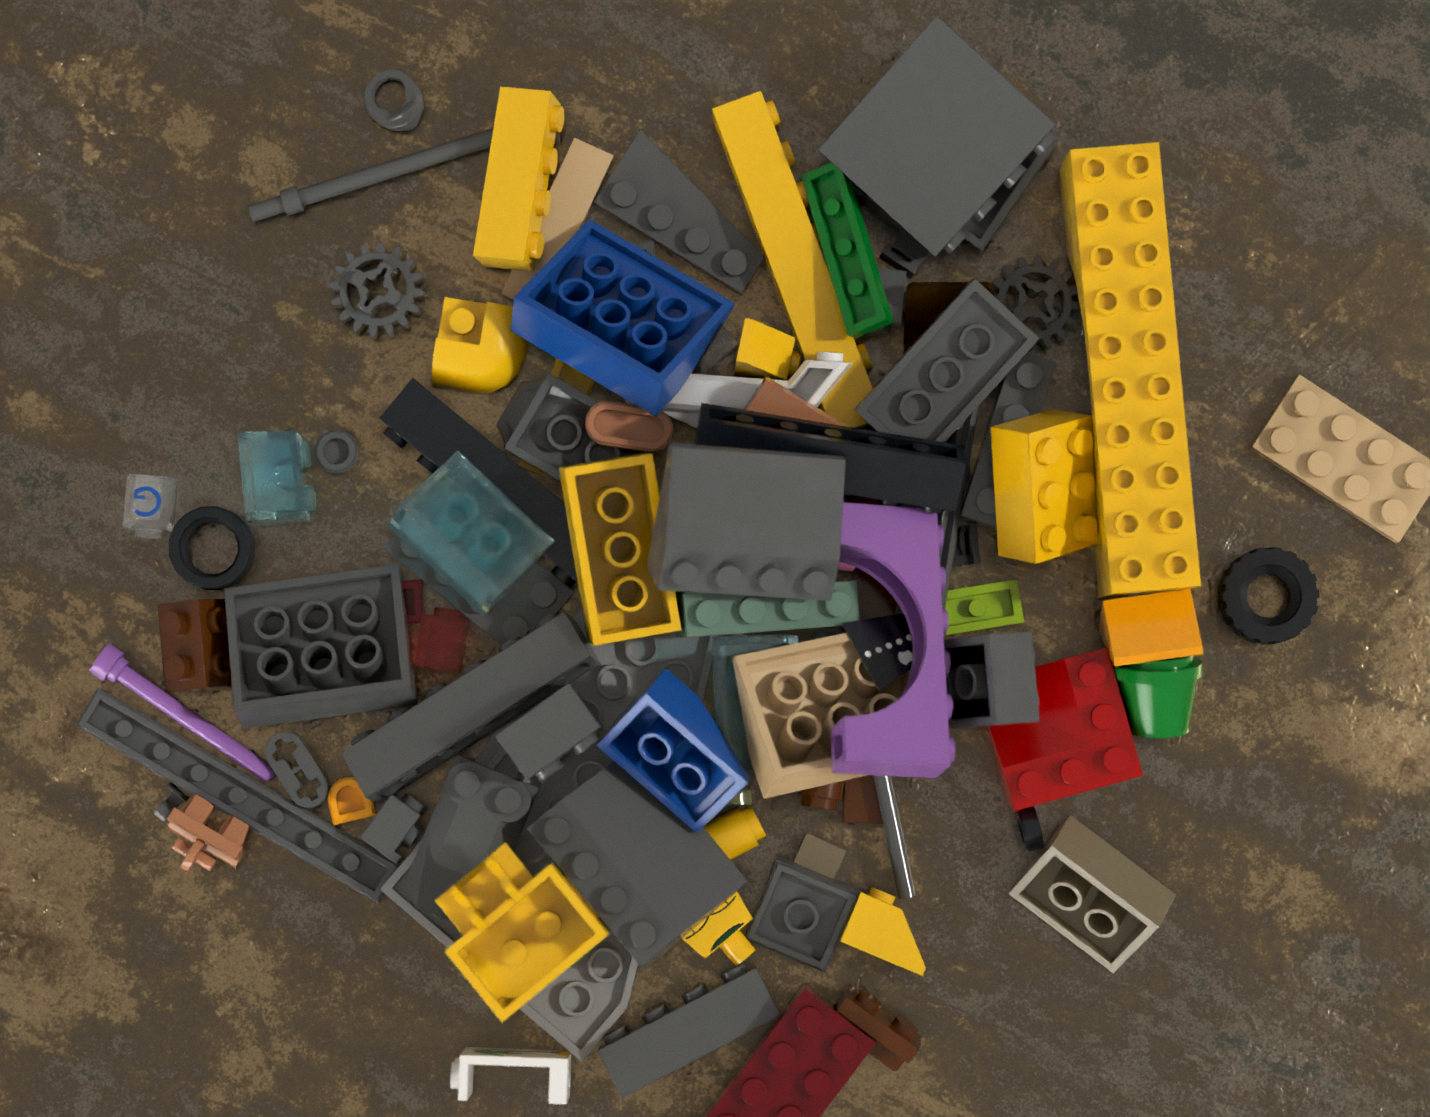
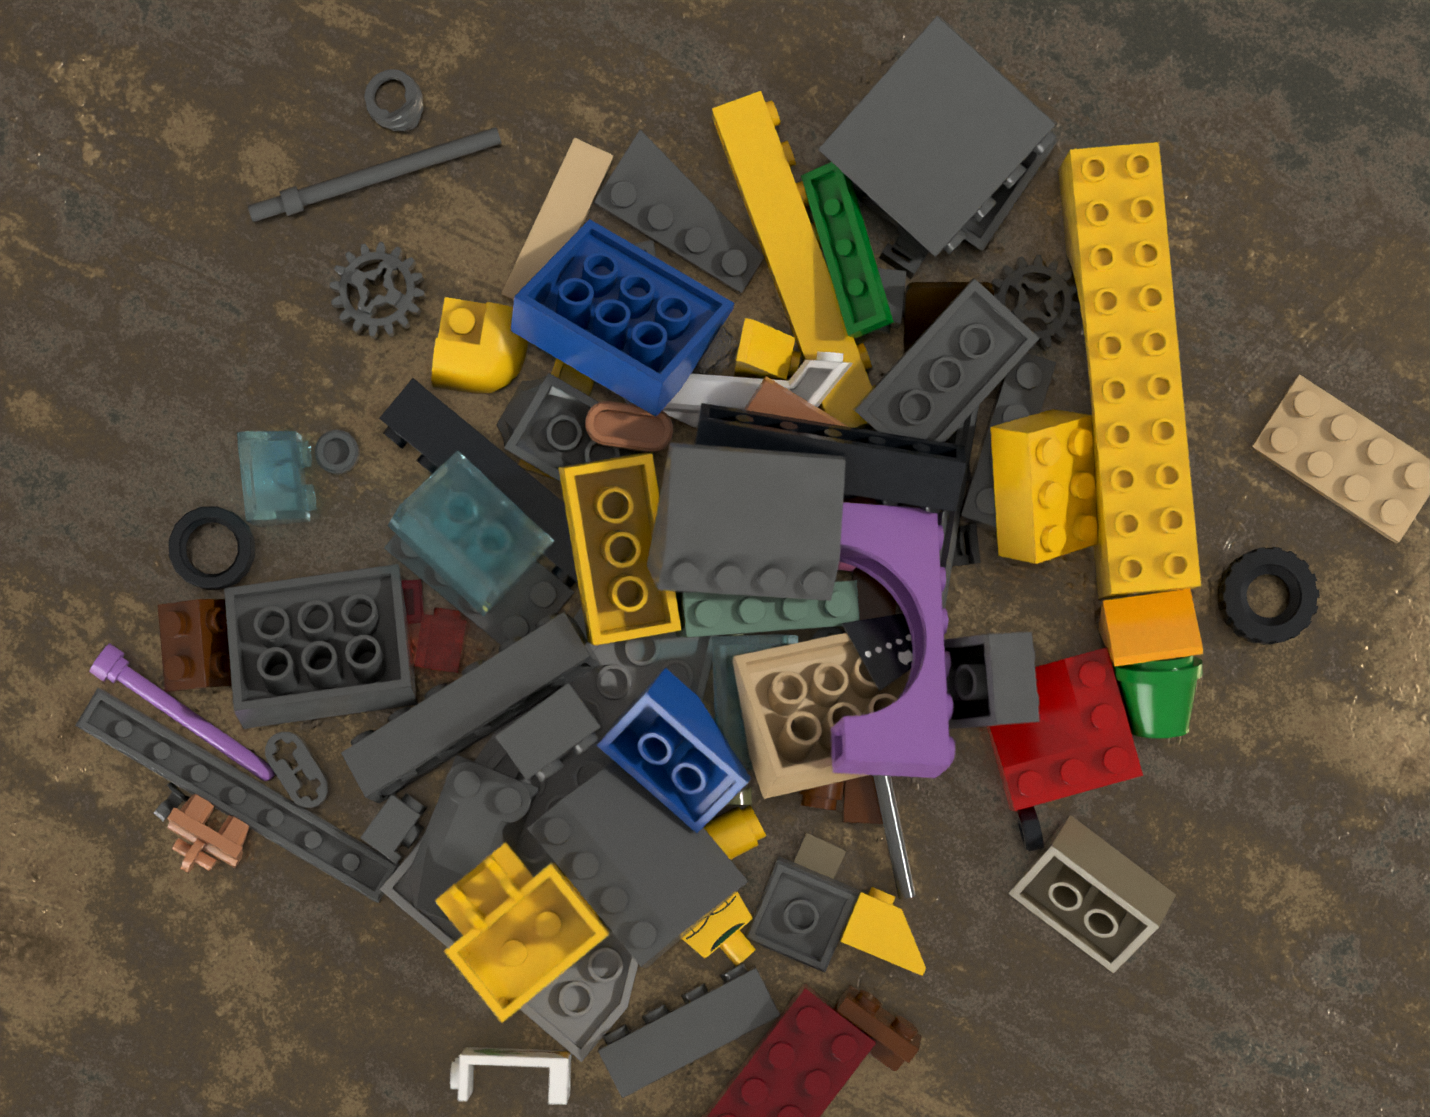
(150, 505): clear brick -> none
(348, 802): light orange tile -> none
(518, 179): yellow brick -> none
(983, 607): lime plate -> none

